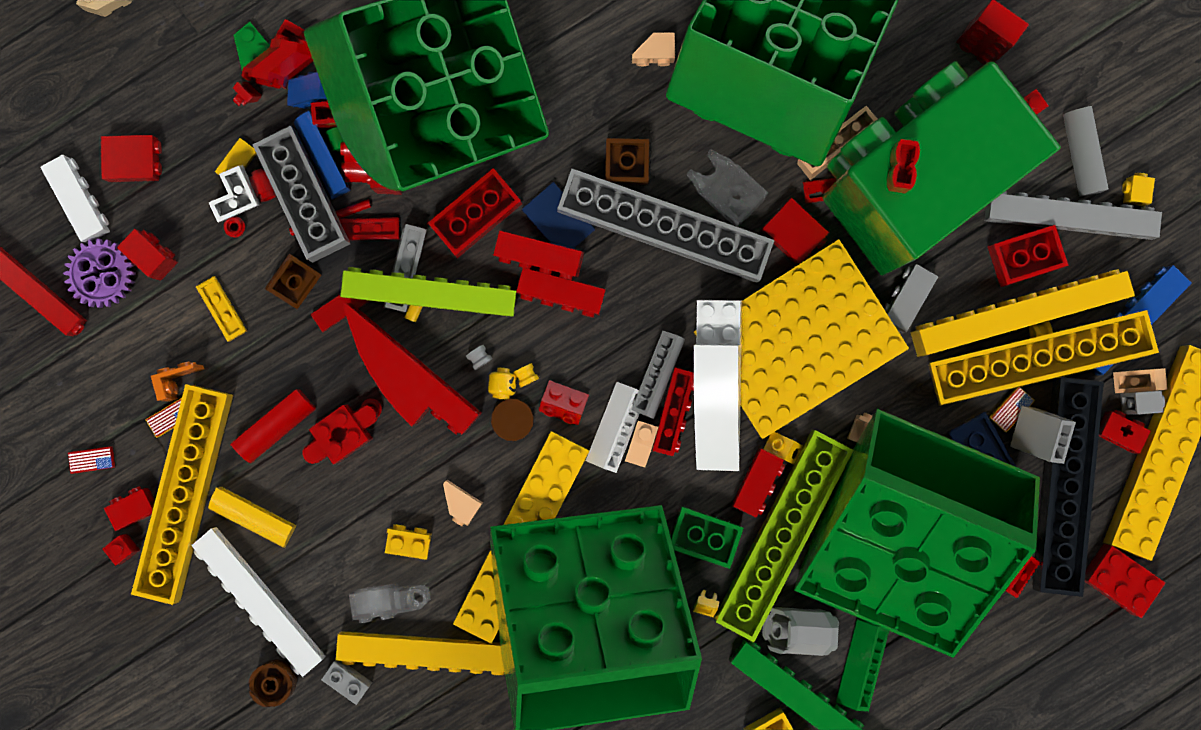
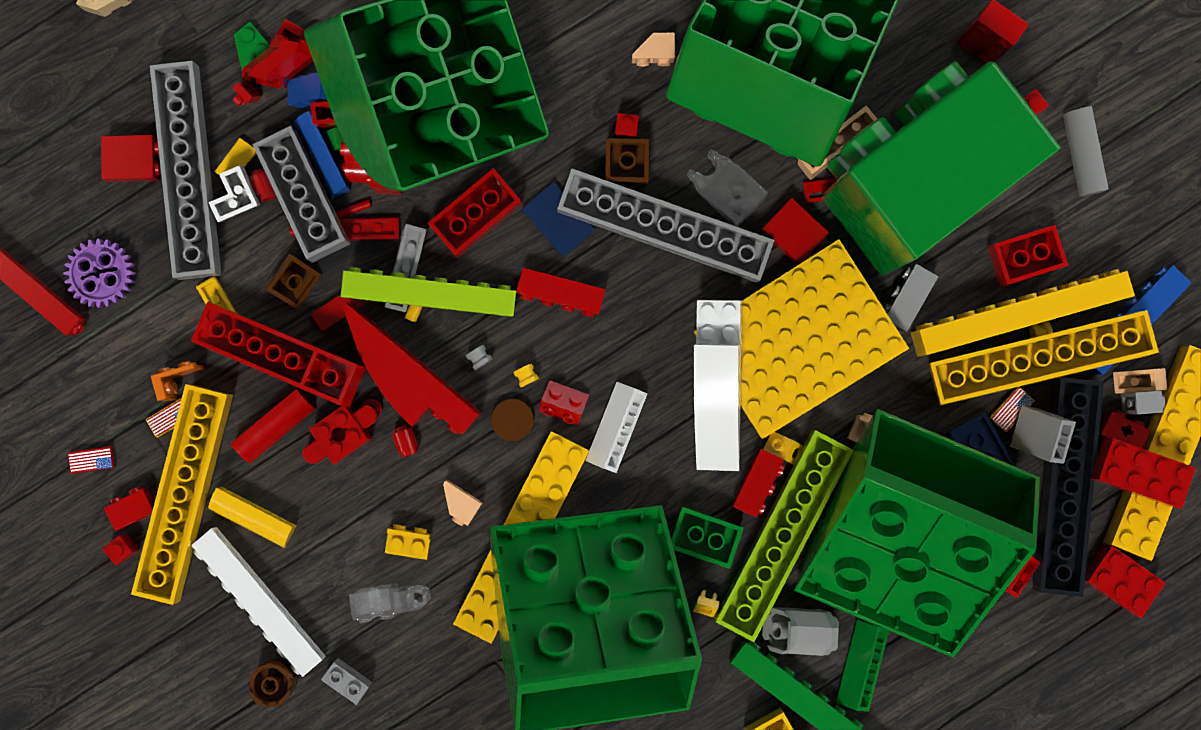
(75, 198): white brick -> none
(147, 254): red brick -> none
(185, 170): none -> light grey brick
(228, 227): red plate -> none
(278, 354): none -> red slope
(405, 441): none -> red brick
(419, 651): yellow brick -> none
(502, 383): yellow head -> none
(539, 254): red brick -> none
(626, 126): none -> red brick
(641, 443): light nougat slope -> none
(658, 374): light grey brick -> none
(673, 412): red brick -> none
(903, 171): red brick -> none
(1075, 216): light grey brick -> none
(1138, 189): yellow brick -> none
(1143, 473): none -> red brick

